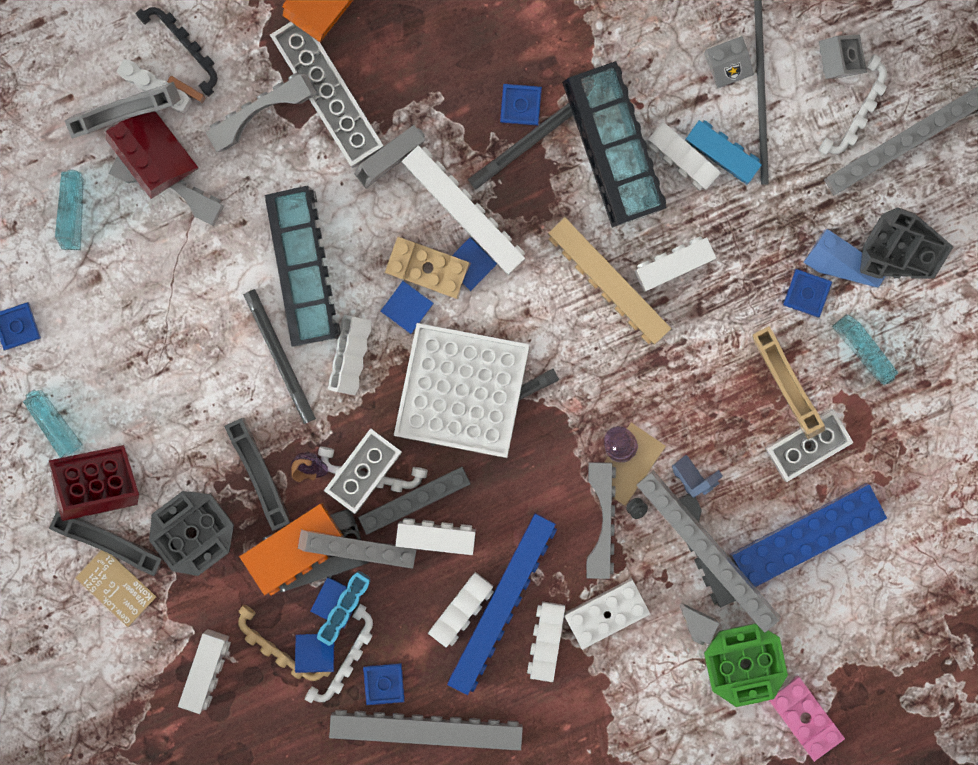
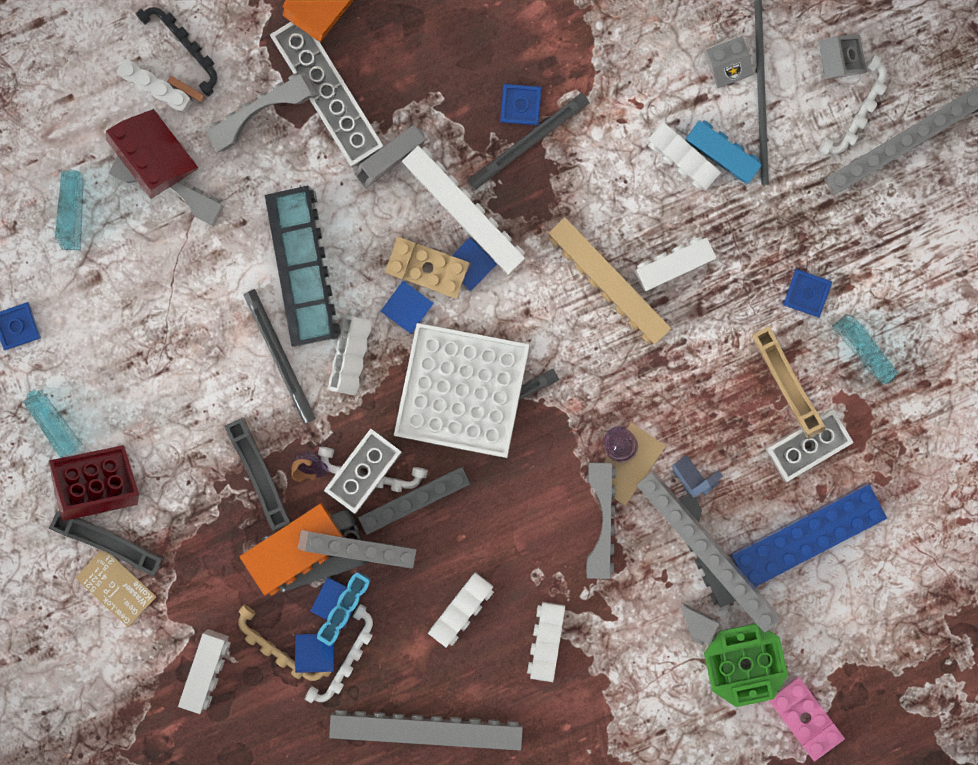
(131, 106): light grey arch -> none
(171, 536): dark grey piece -> none
(383, 684): blue tile -> none
(435, 537): white brick -> none
(501, 603): blue brick -> none
(588, 618): white brick -> none
(614, 144): window -> none
(637, 508): dark grey wheel -> none
(839, 259): medium blue wedge -> none
(903, 247): dark grey wedge -> none

